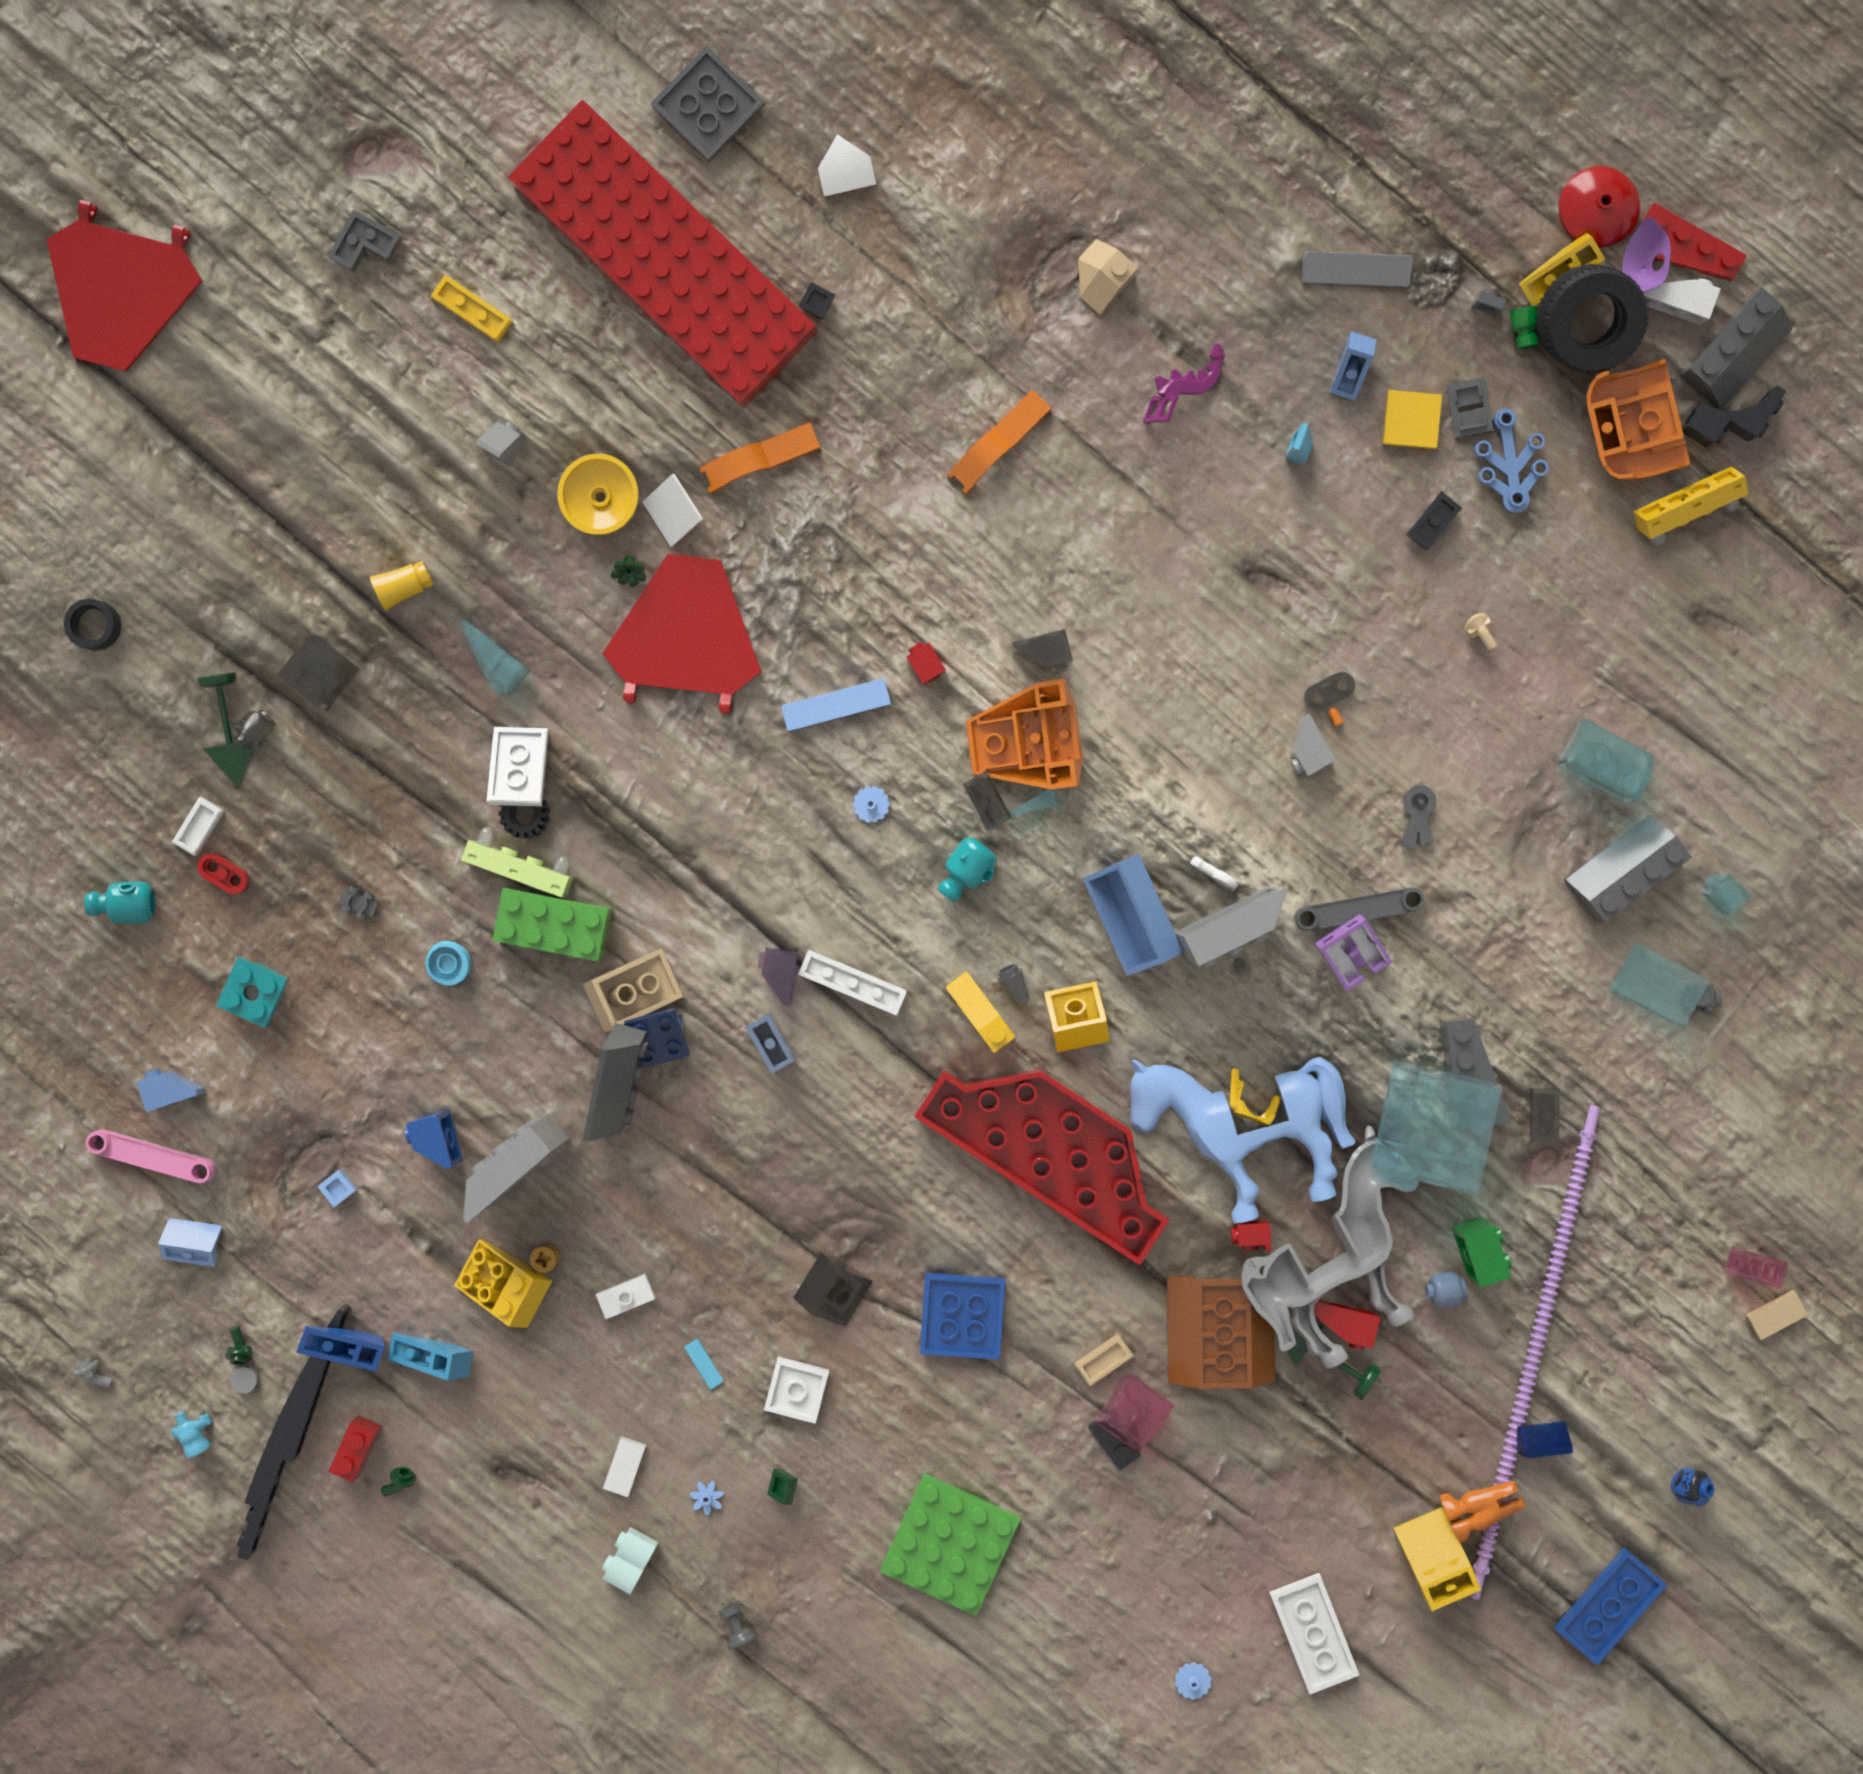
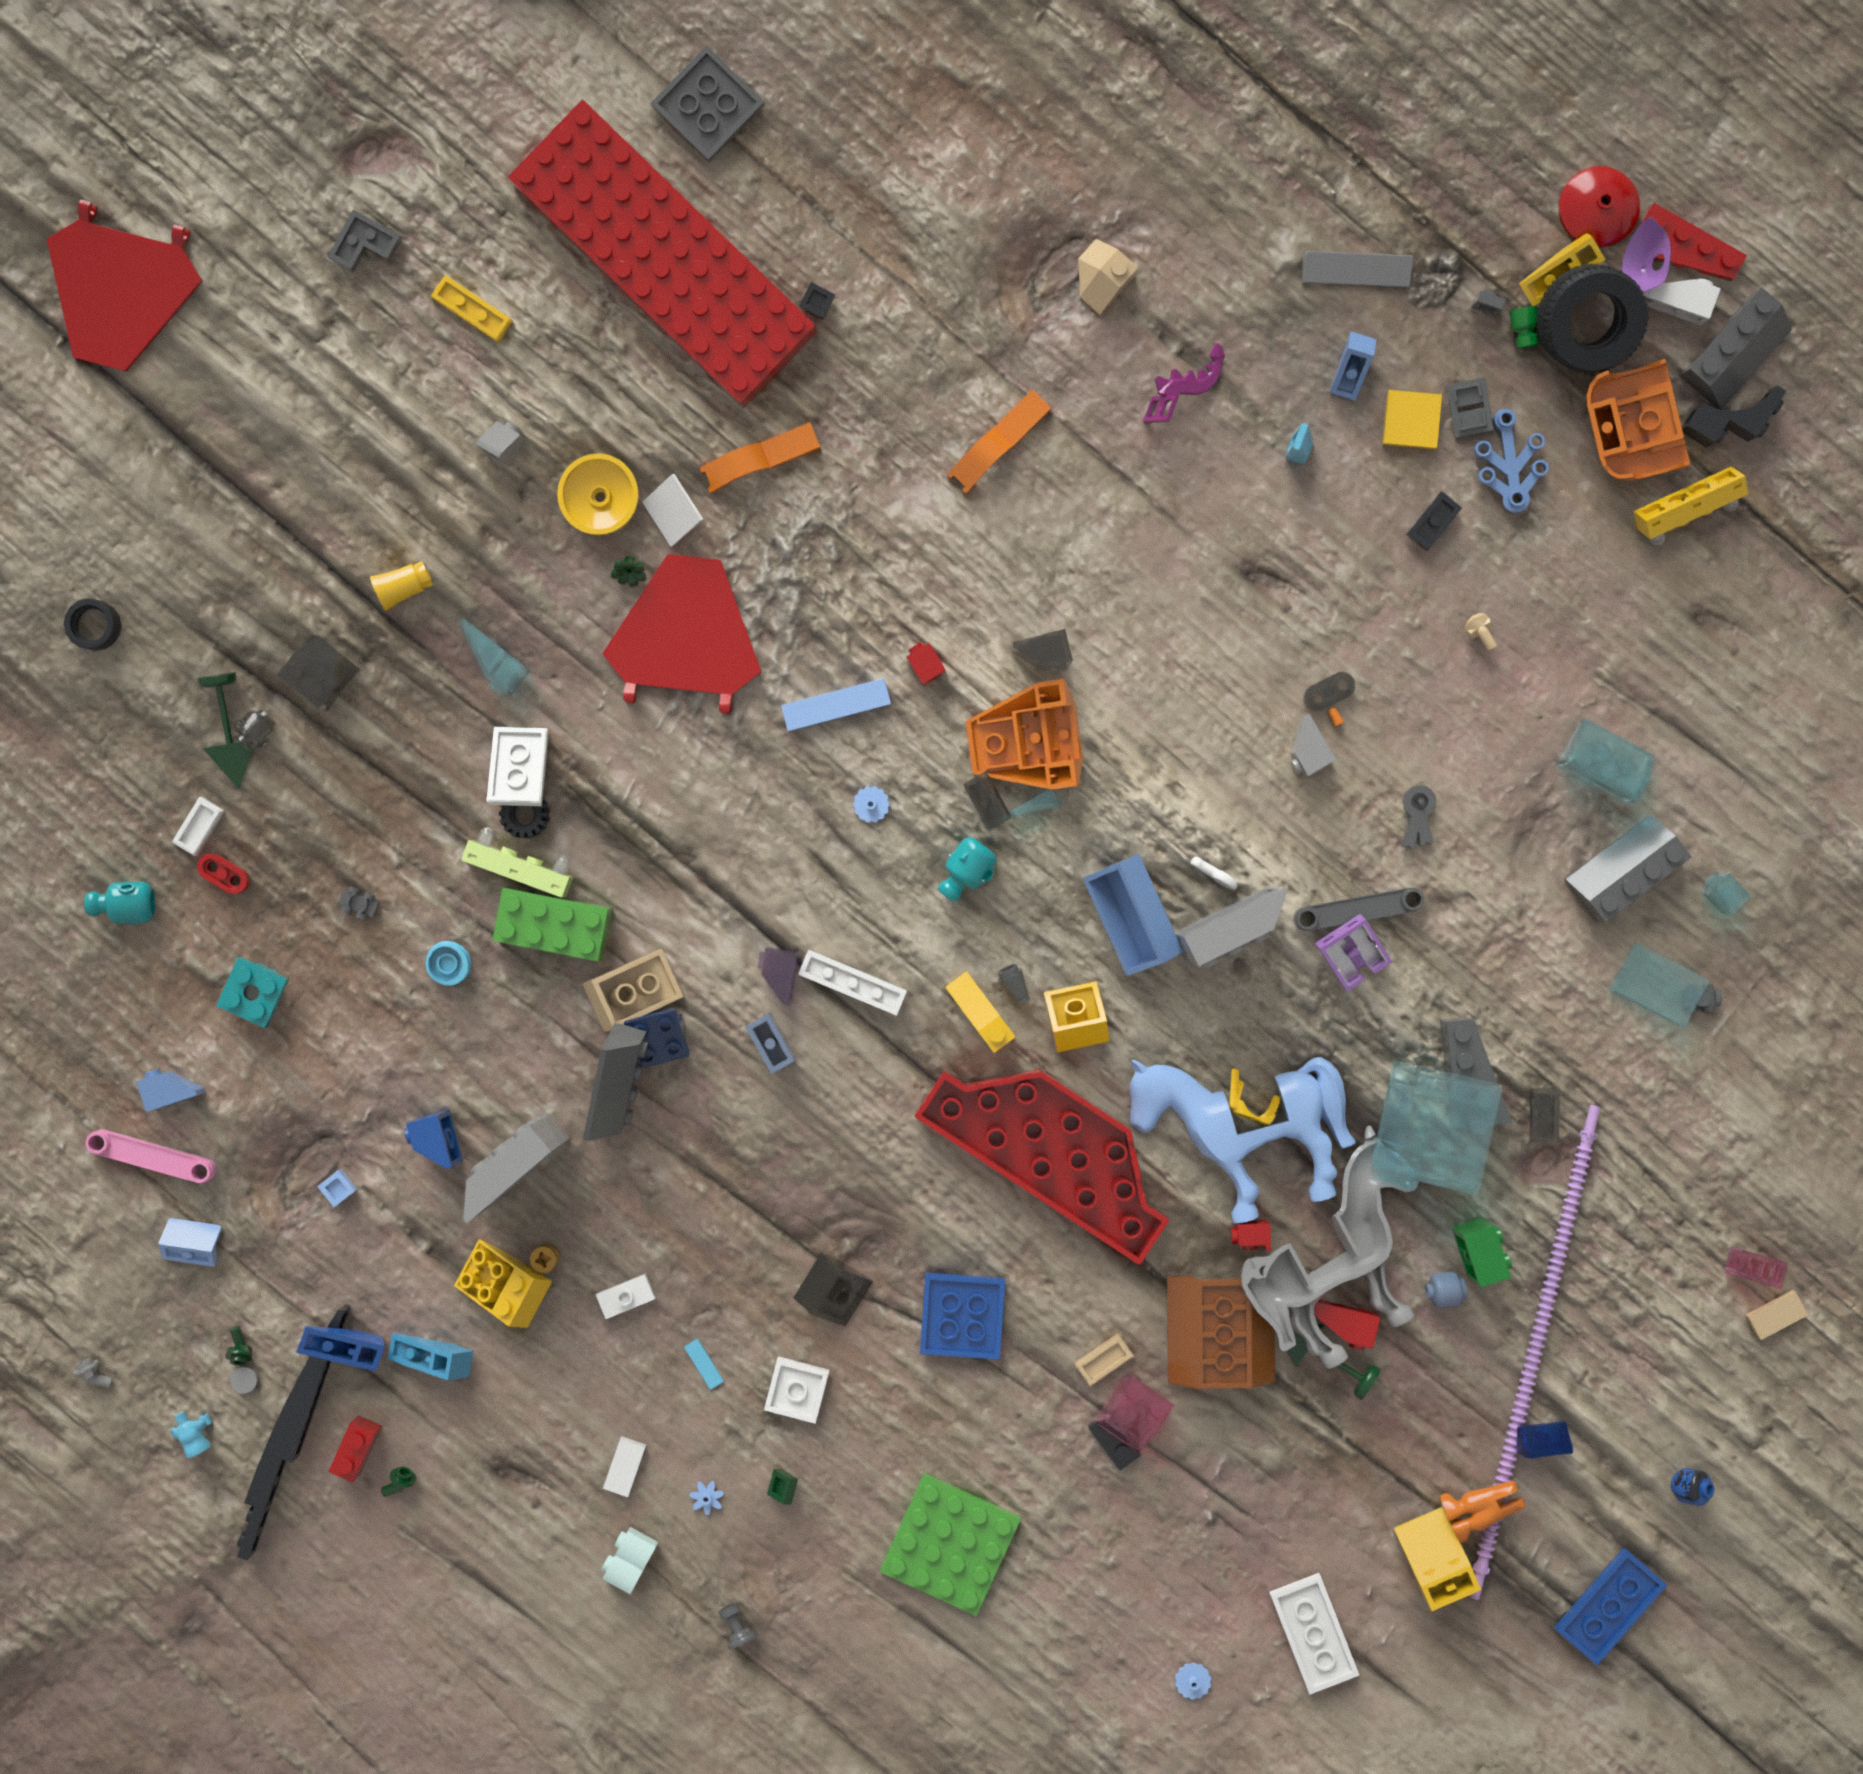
(845, 168): white slope -> none

